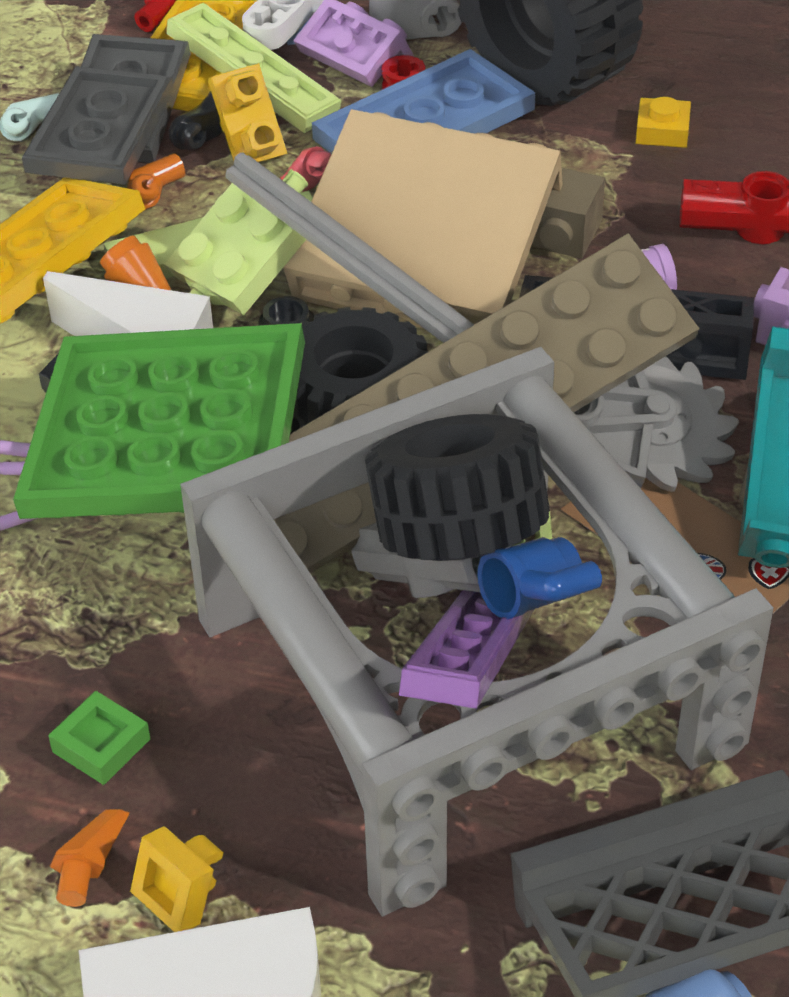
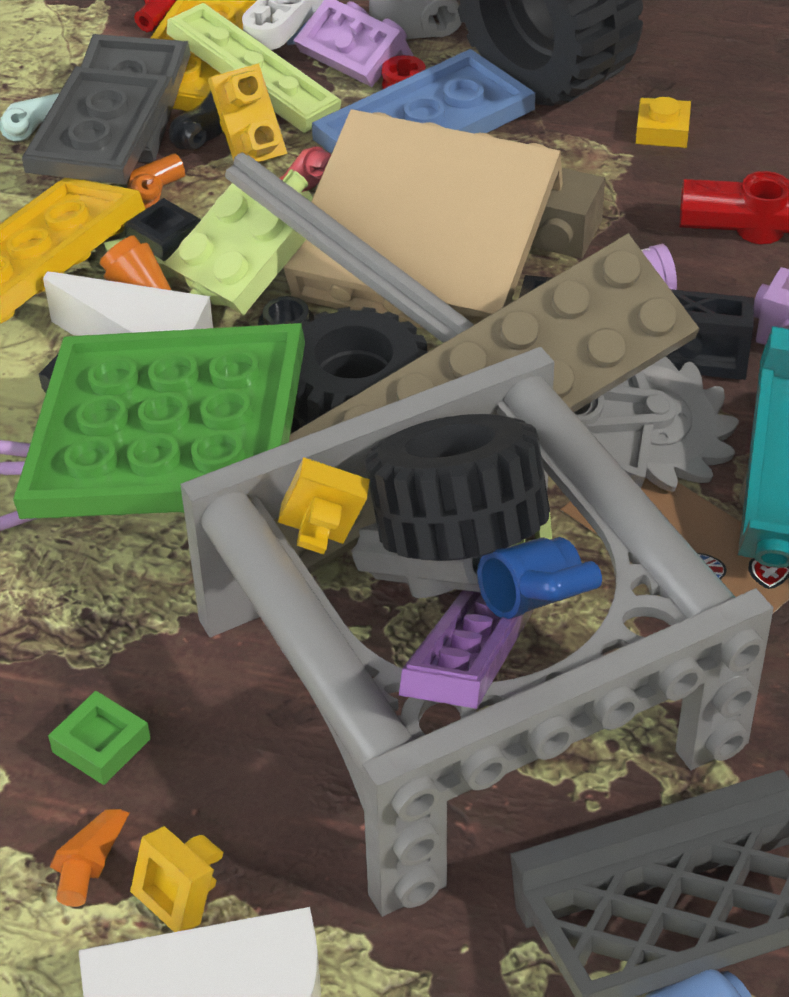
(162, 227): none -> black tile
(322, 504): none -> yellow tile

